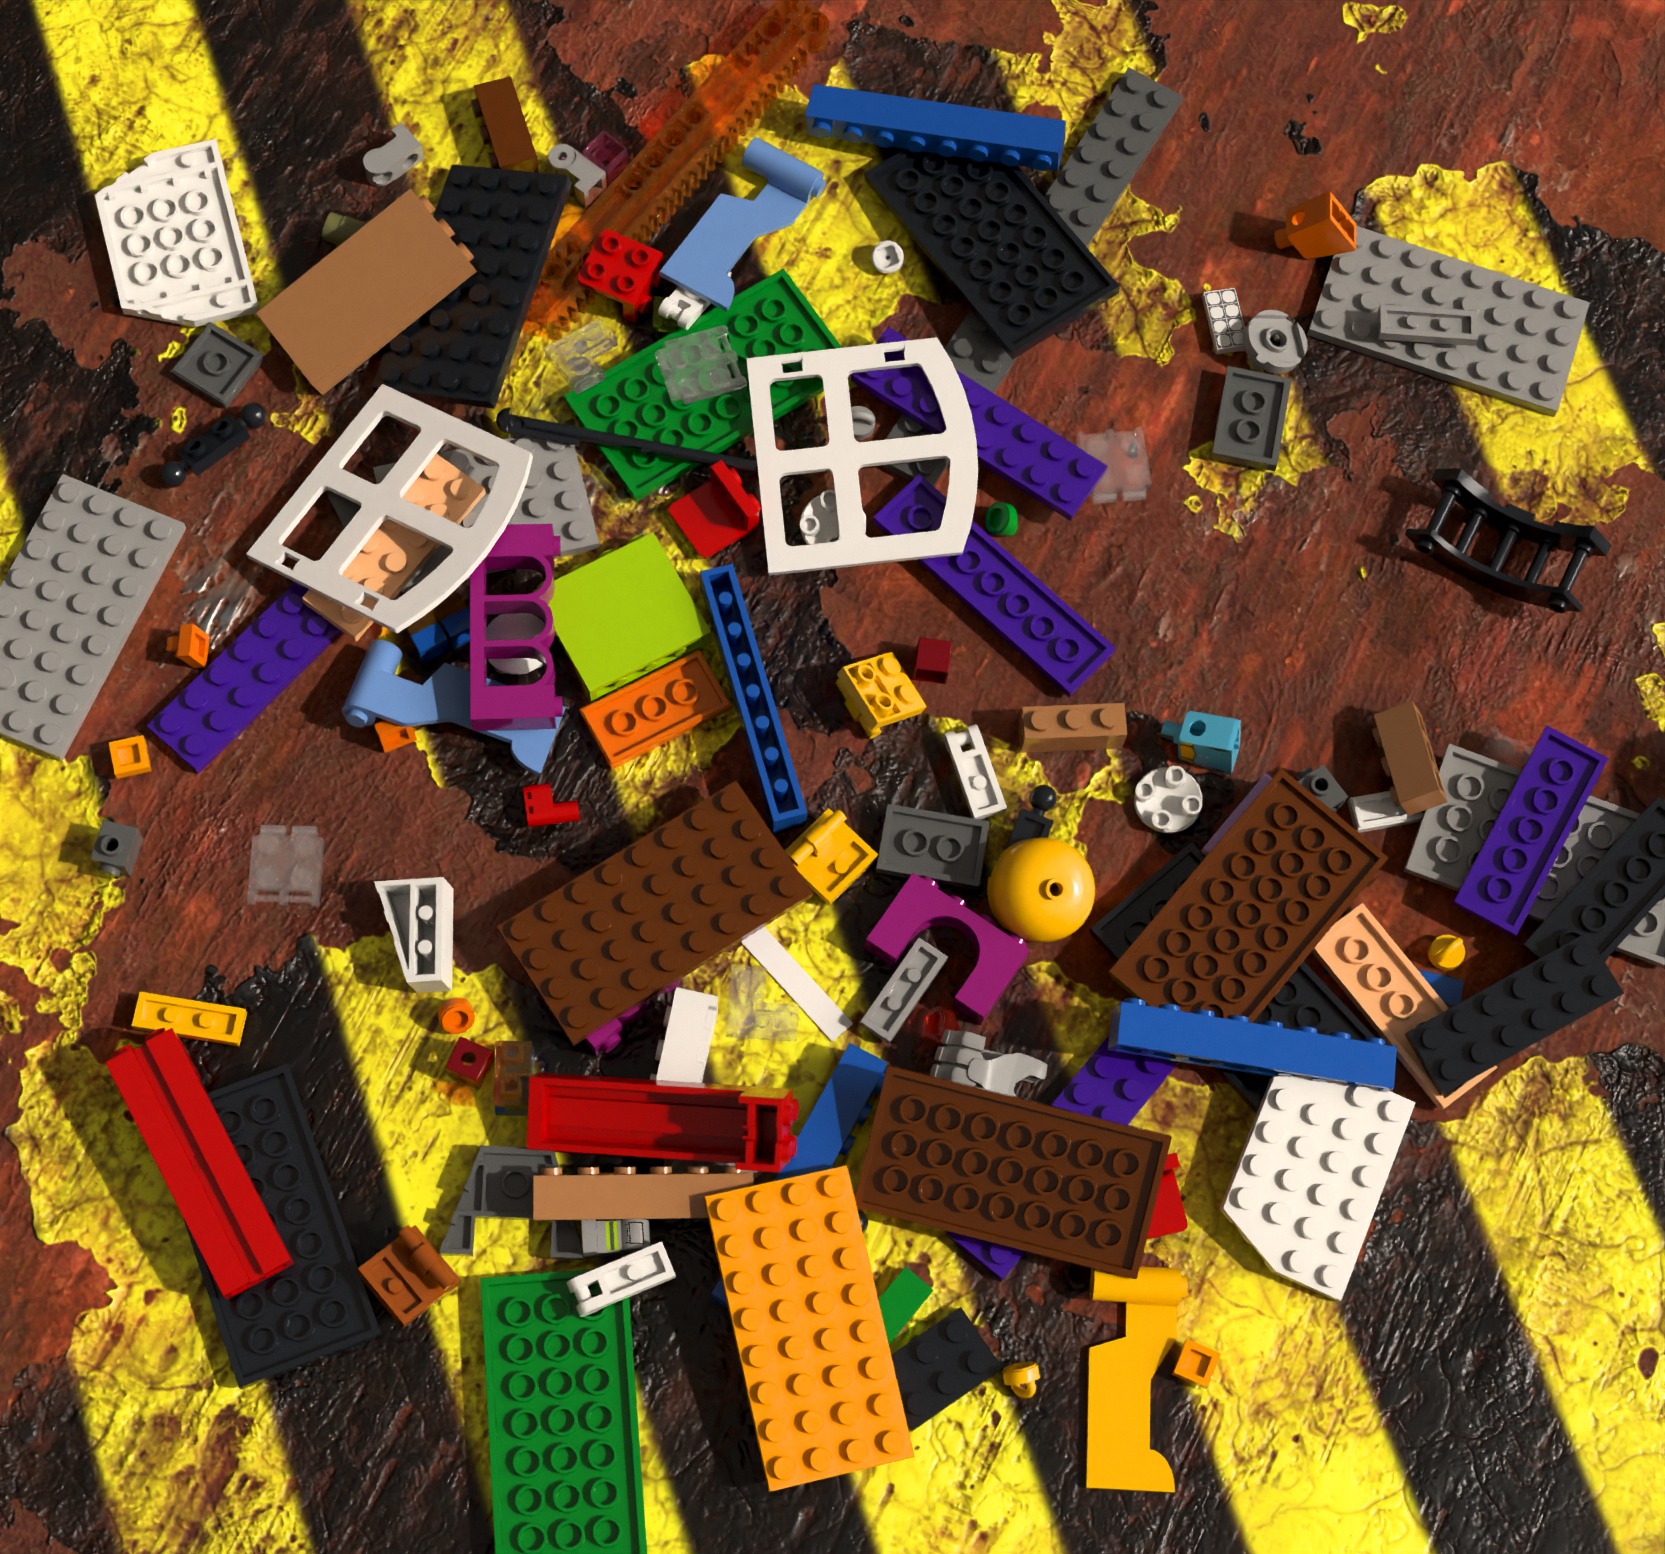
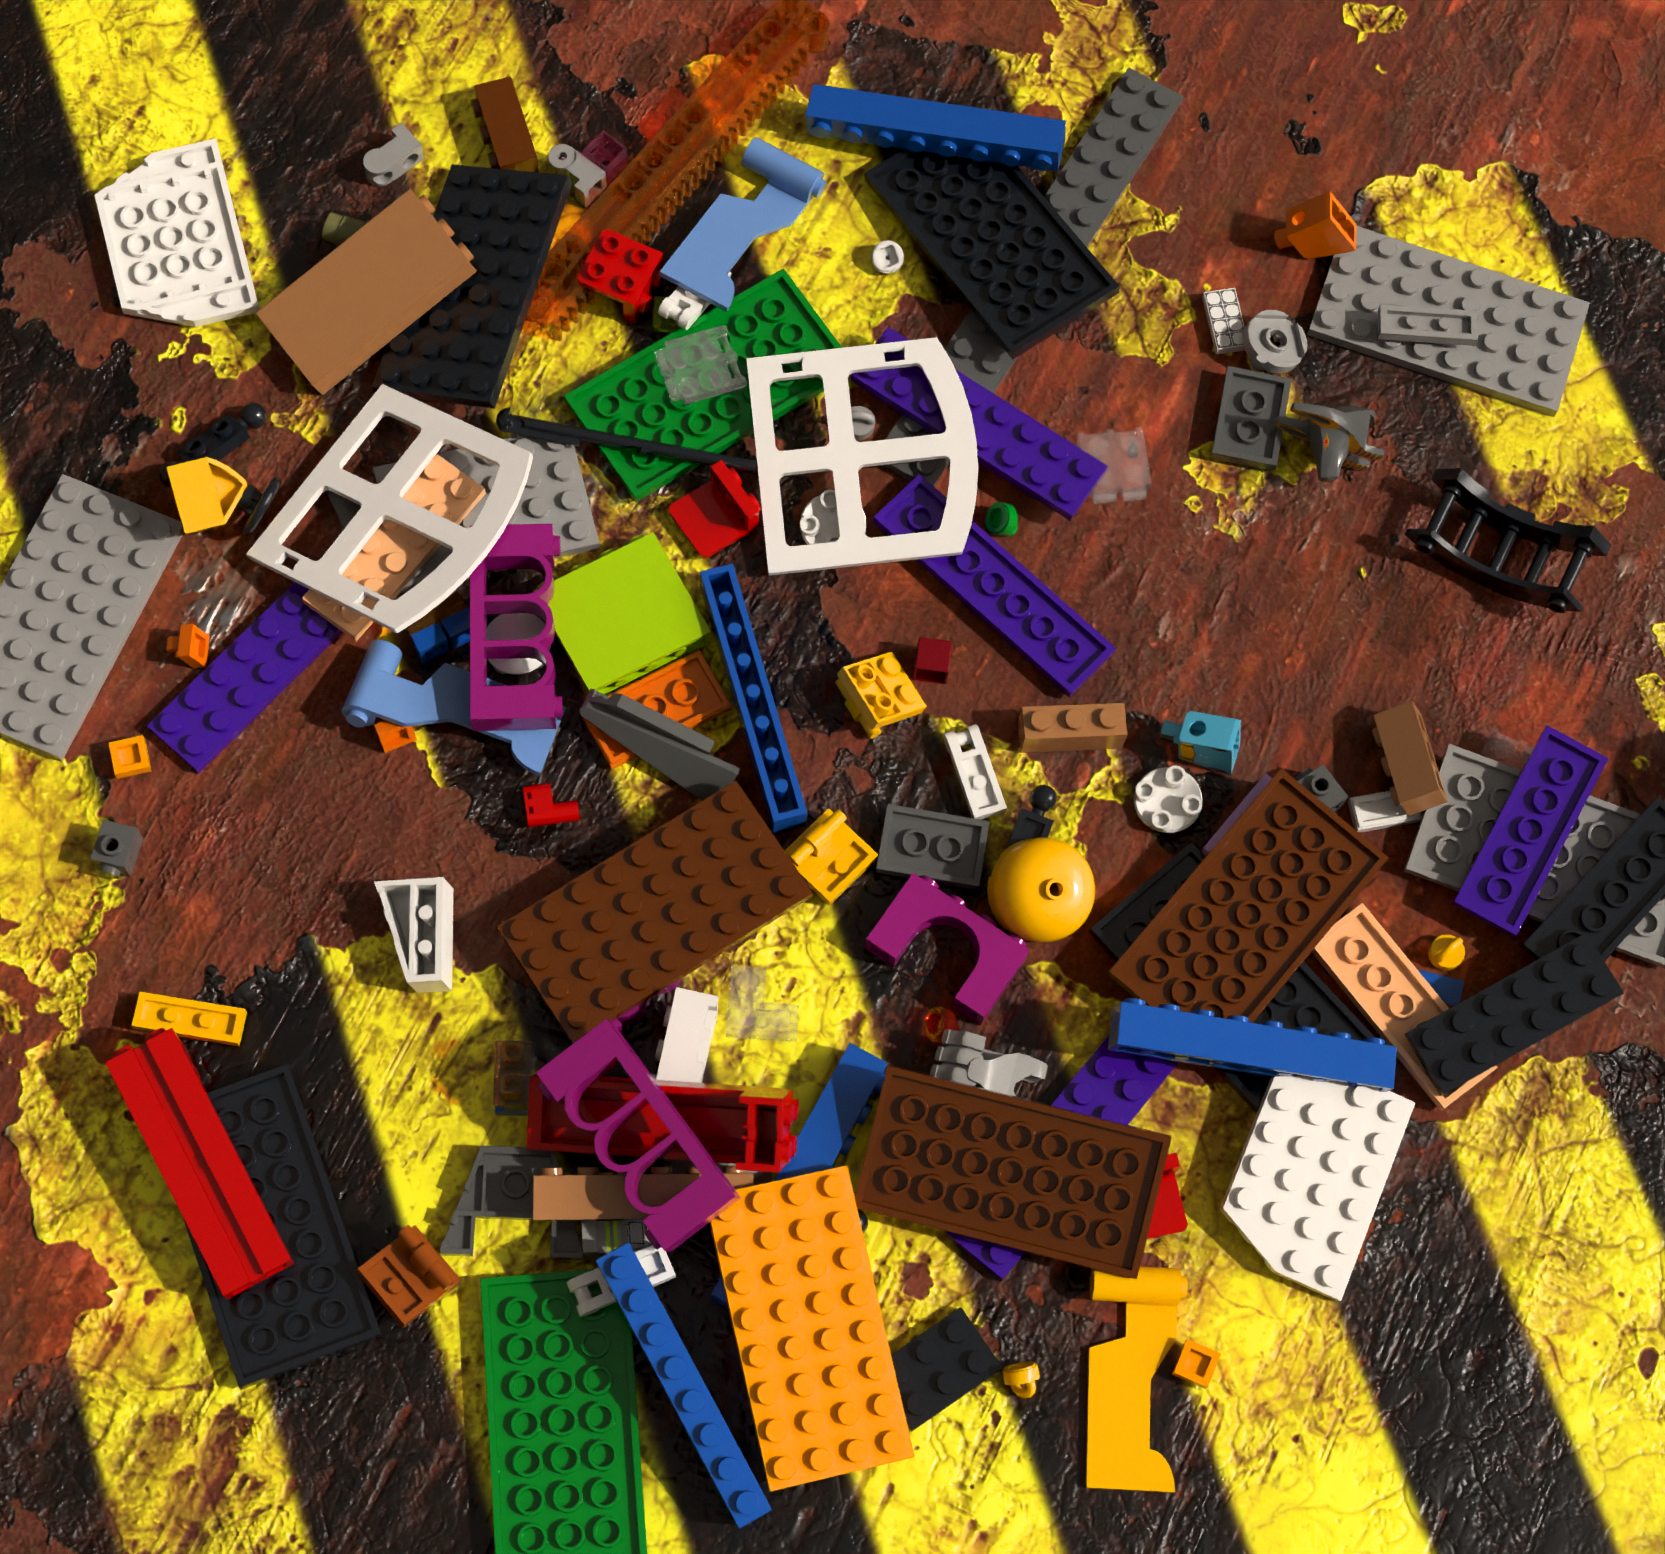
(210, 492): none -> yellow piece
(217, 365): dark grey tile -> none
(286, 865): clear plate -> none
(456, 1015): orange tile -> none
(475, 1073): dark red piece -> none
(576, 352): clear plate -> none
(582, 1065): none -> magenta fence
(660, 742): none -> dark grey wedge
(683, 1385): none -> blue brick
(797, 983): white sticker -> none
(902, 1301): green tile -> none
(903, 990): light grey plate -> none
(1333, 436): none -> dark grey piece

